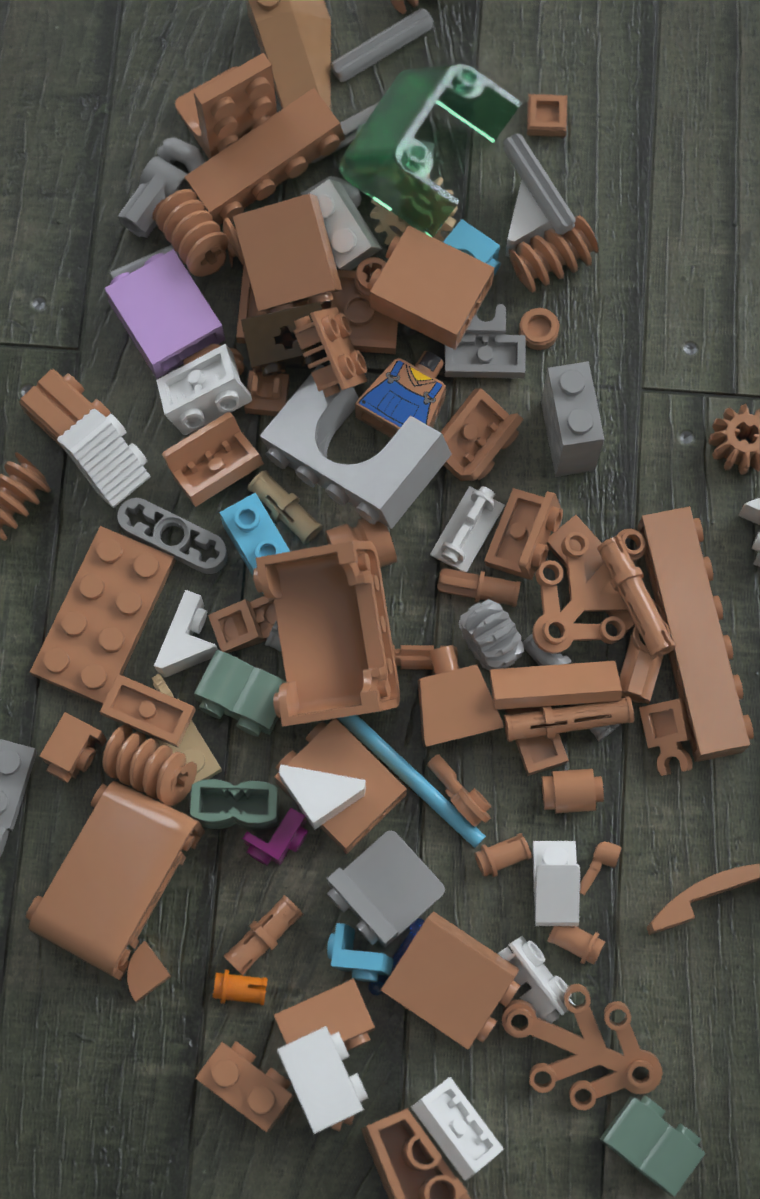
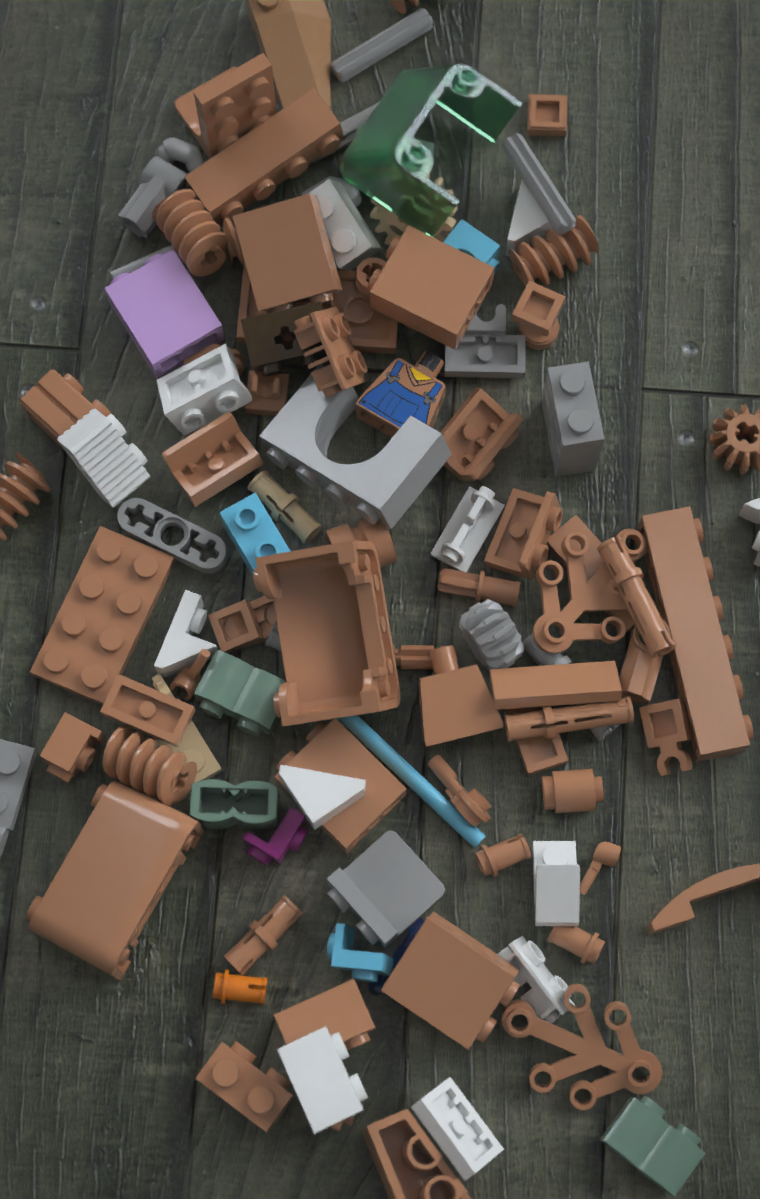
(145, 972): nougat tile -> none
(190, 676): none -> nougat hand
(538, 308): none -> nougat tile

